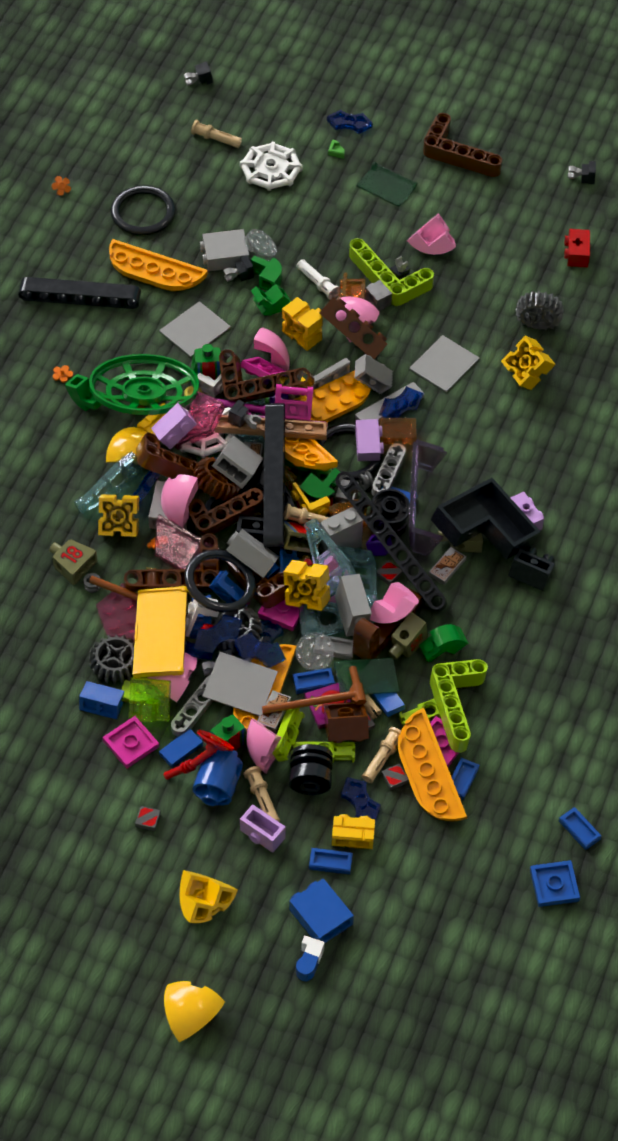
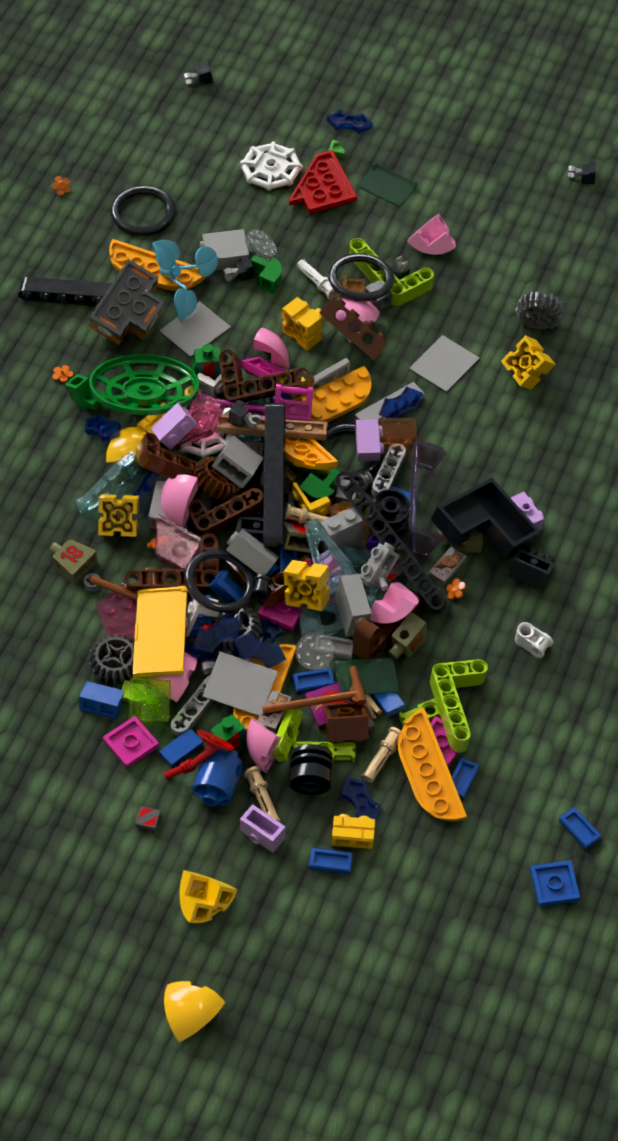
(105, 429): none -> clear blue tile
(128, 305): none -> dark grey piece
(166, 254): none -> medium azure plant
(209, 132): tan pin -> none
(260, 590): none -> black bush
(270, 301): green brick -> none
(308, 963): leg -> none
(321, 911): blue brick -> none
(323, 185): none -> red wing
(361, 257): none -> black wedge
(373, 374): light grey brick -> none
(379, 566): none -> light grey brick
(395, 777): dark grey tile -> none
(442, 639): green brick -> none
(455, 589): none -> orange plant
(458, 154): reddish brown beam -> none
(534, 640): none -> white piece
(577, 248): red brick -> none

